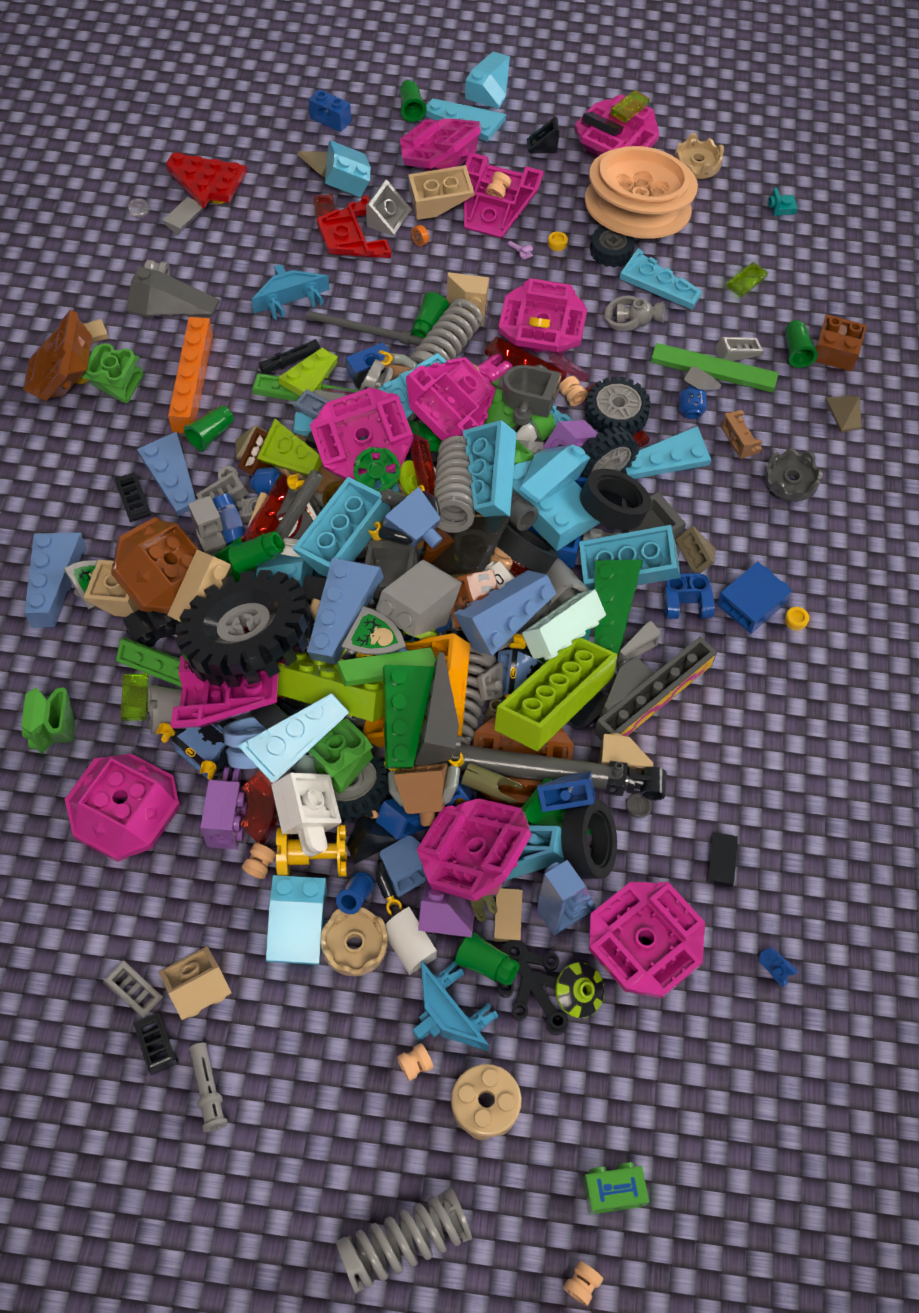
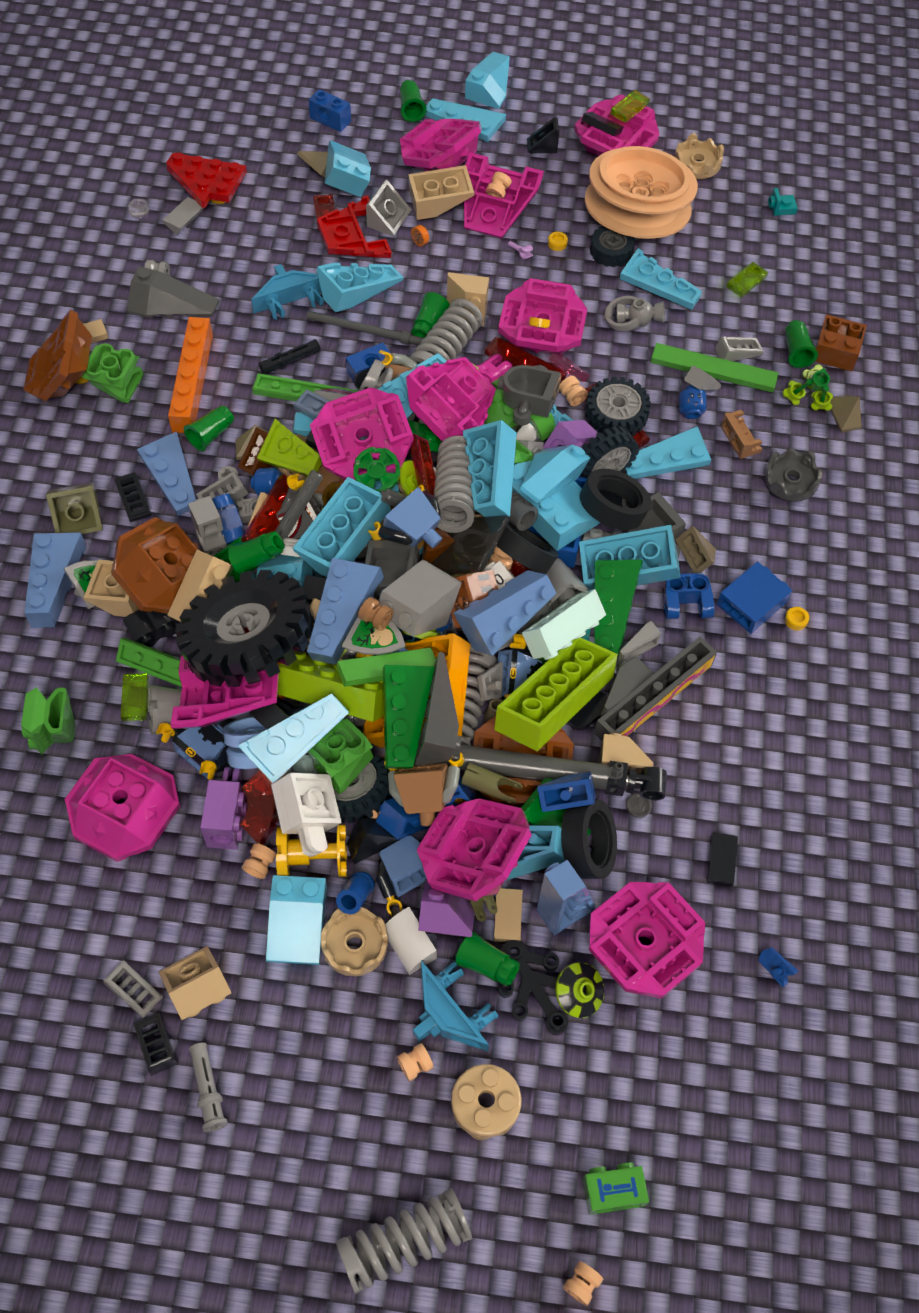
(75, 509): none -> olive slope
(309, 372): lime wing -> none
(351, 285): none -> medium azure wedge
(373, 612): none -> medium nougat wheel
(817, 380): none -> lime plant

